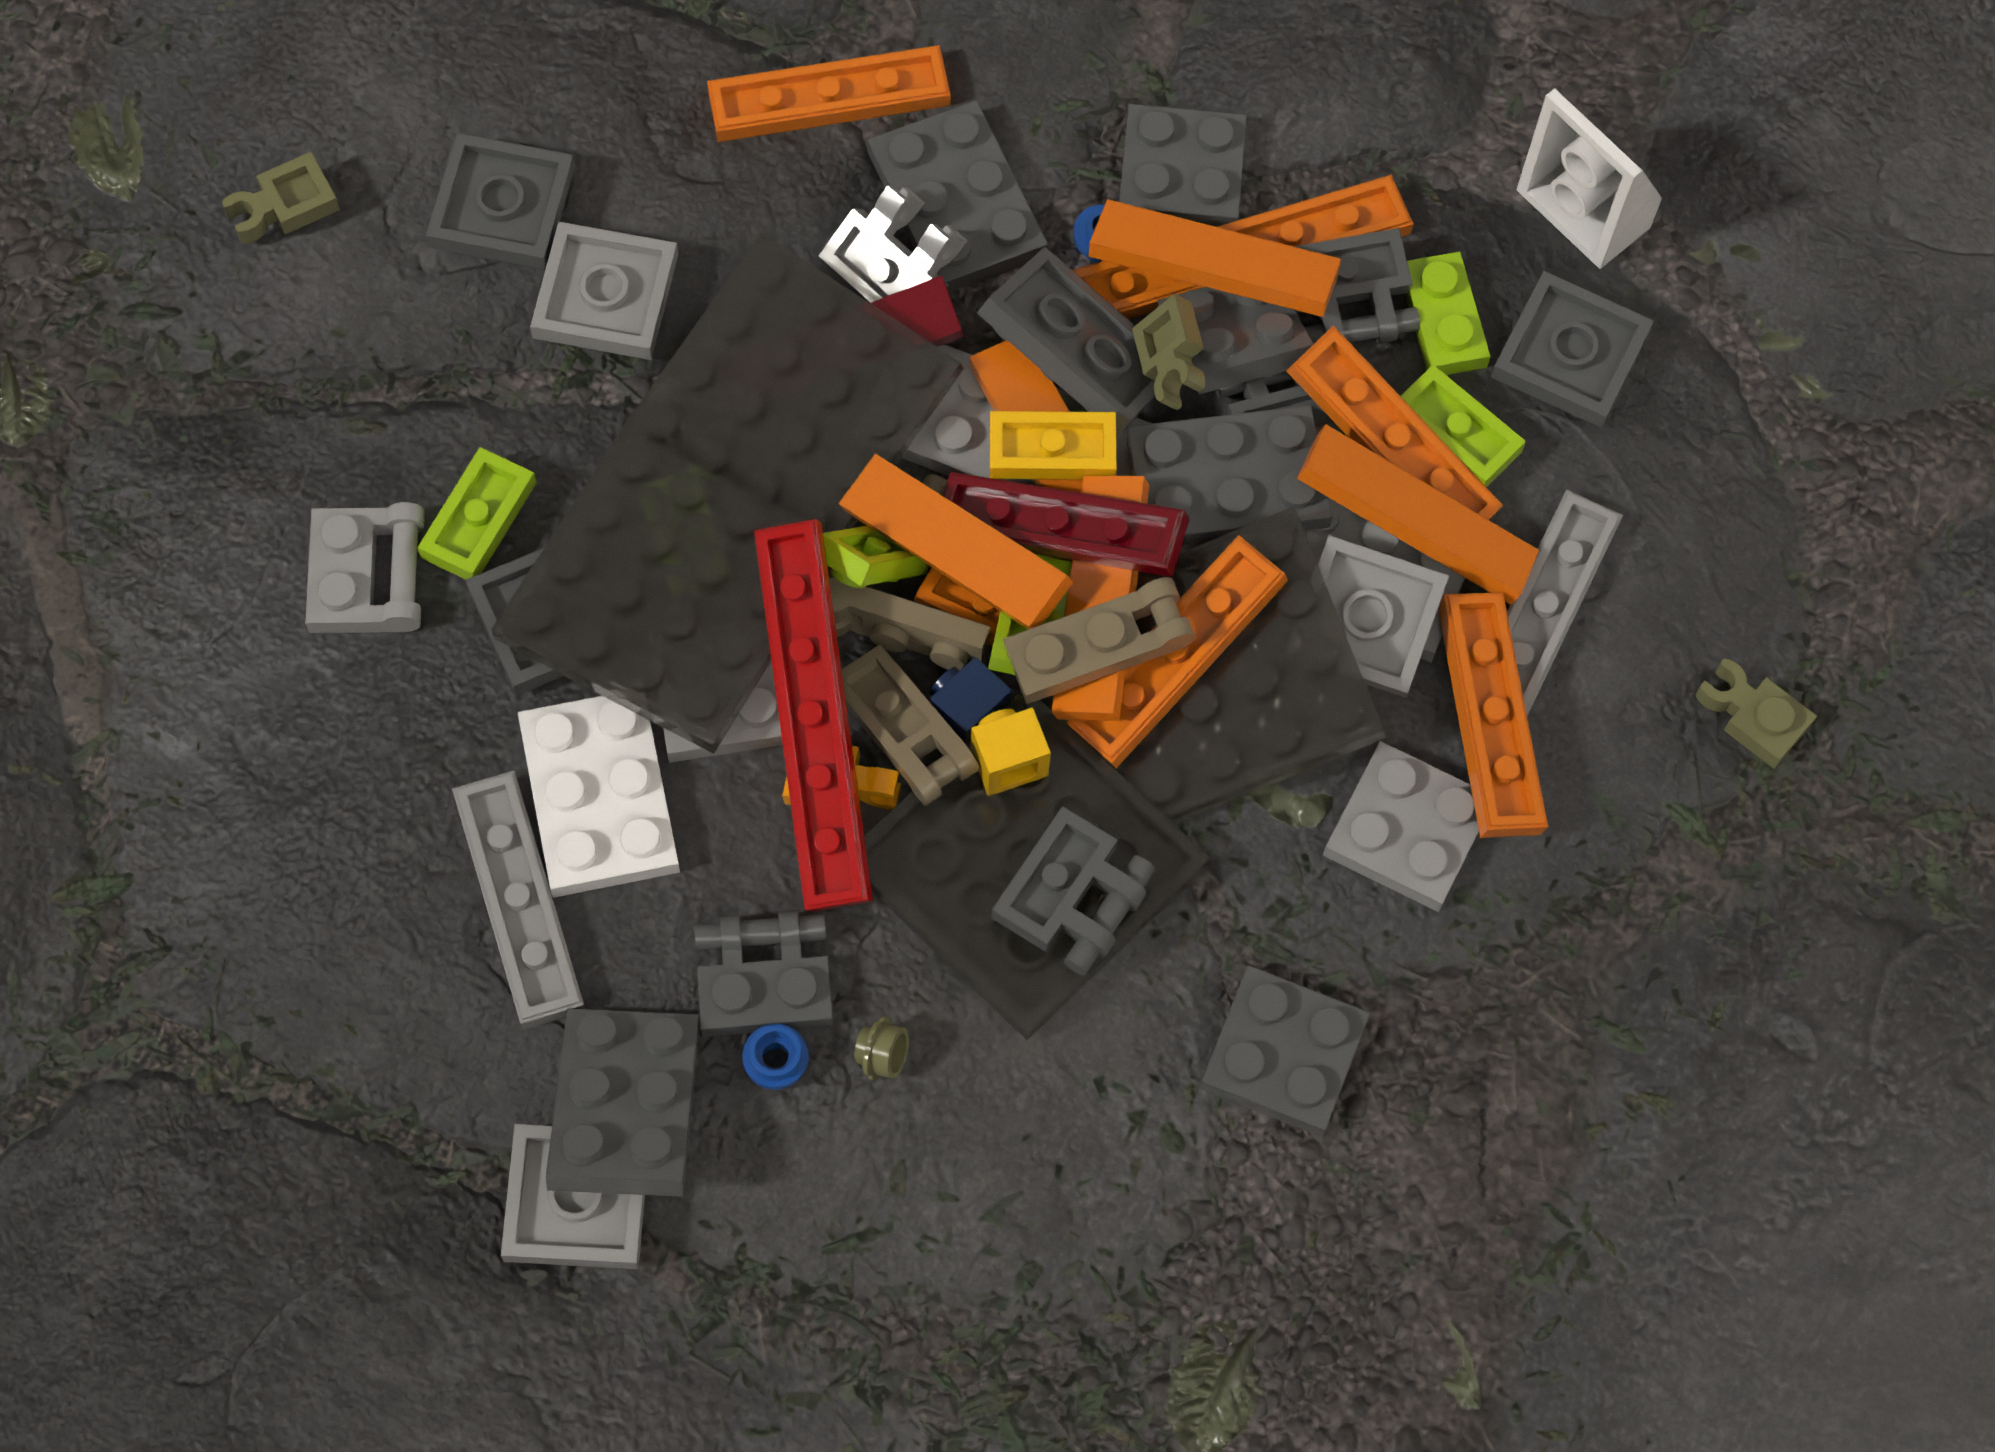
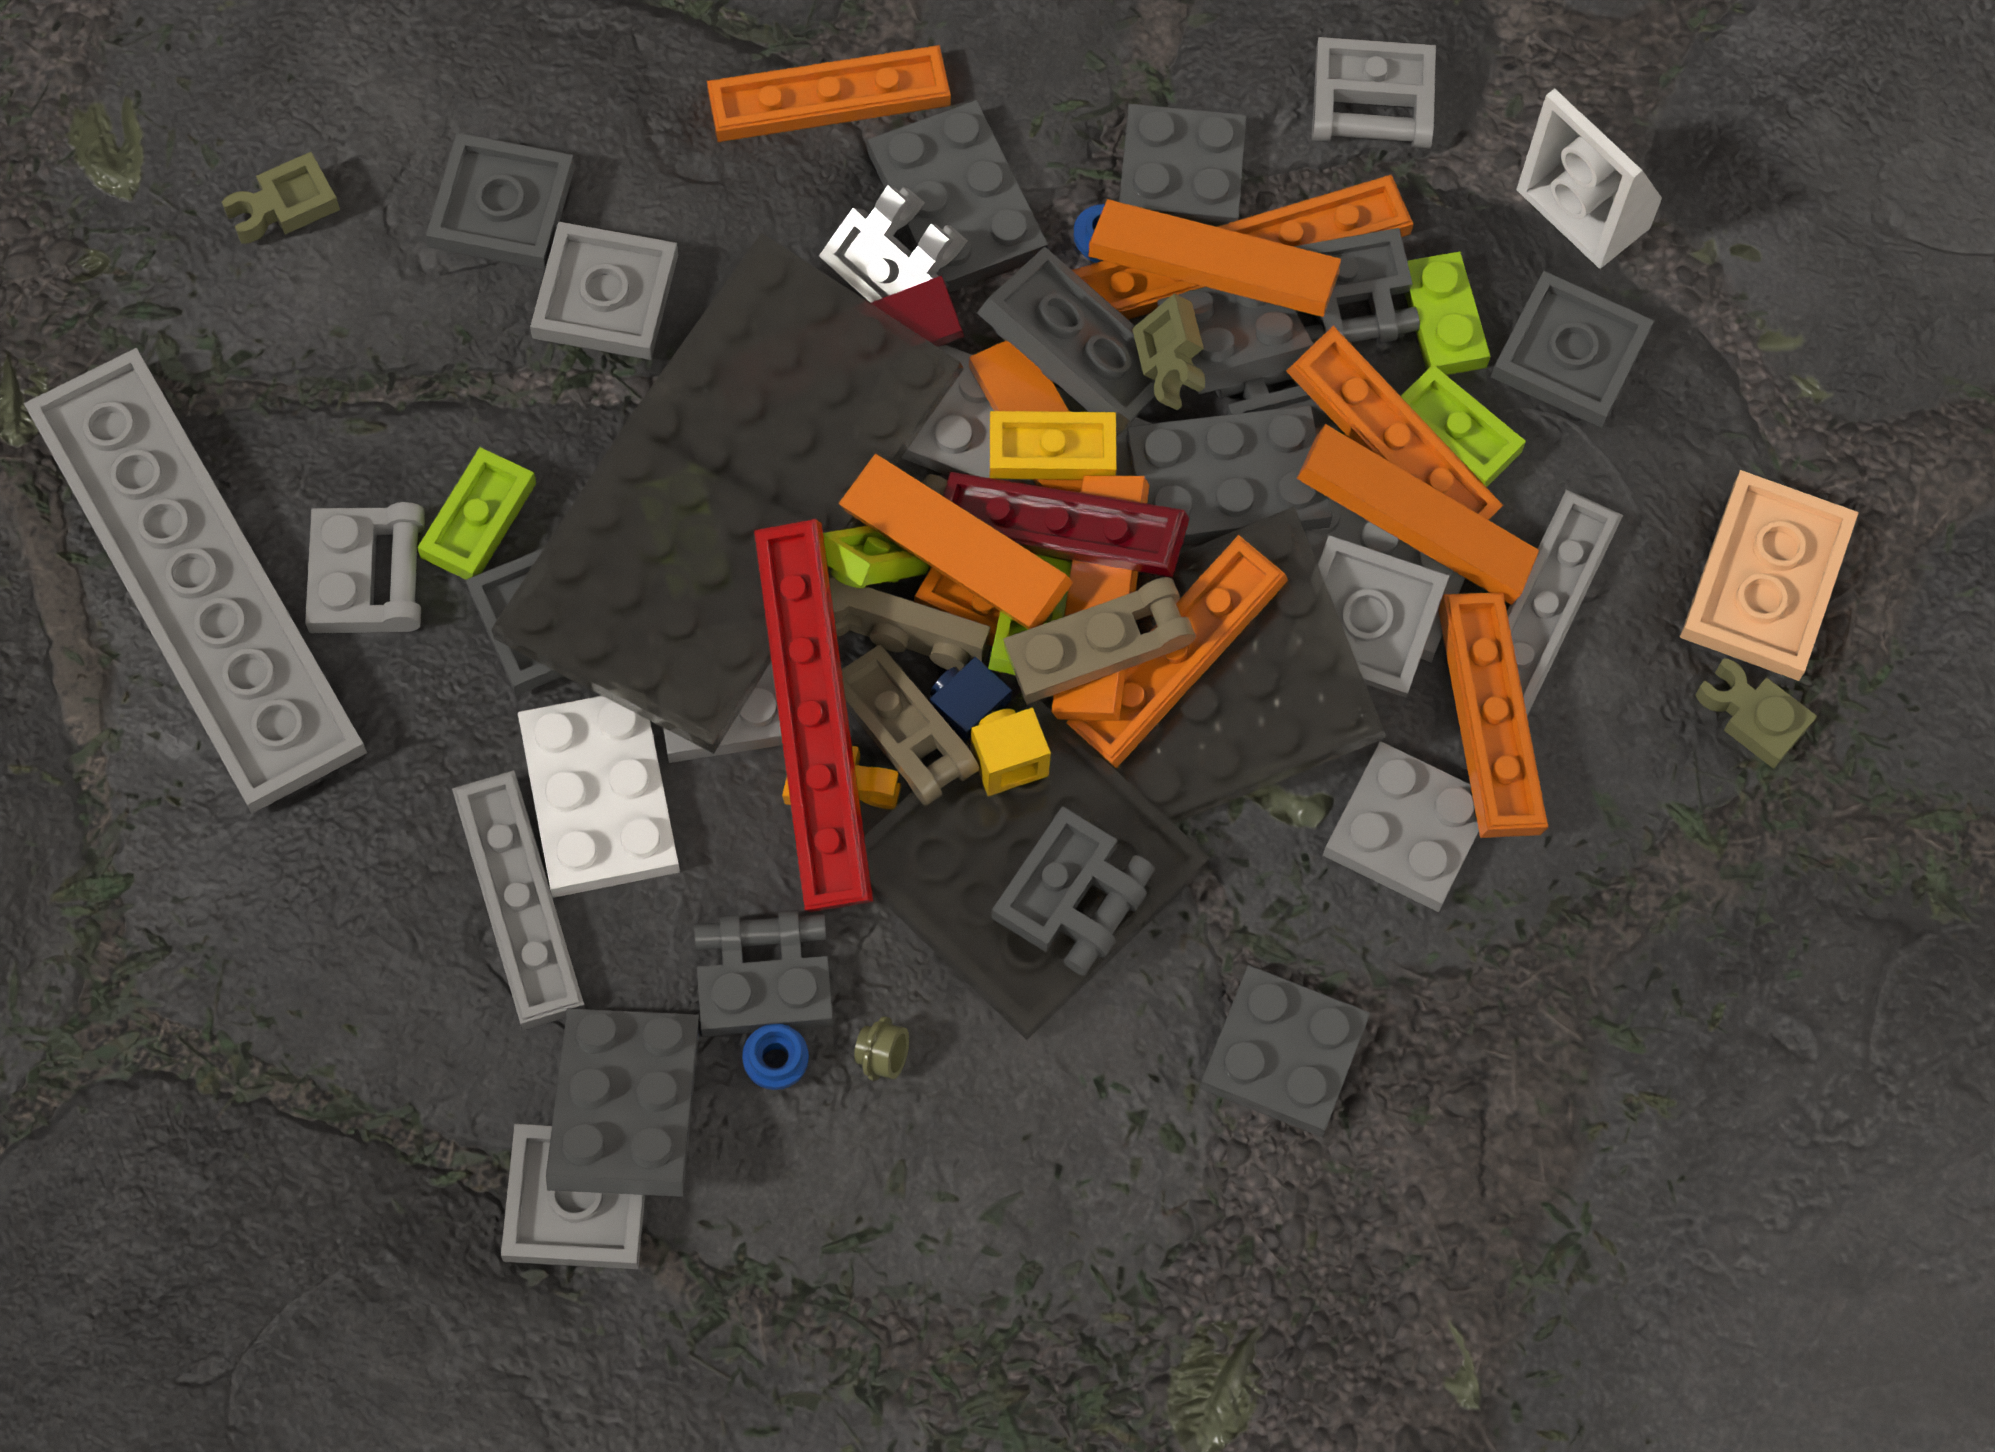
(195, 580): none -> light grey plate
(1378, 76): none -> light grey plate
(1769, 575): none -> light nougat plate

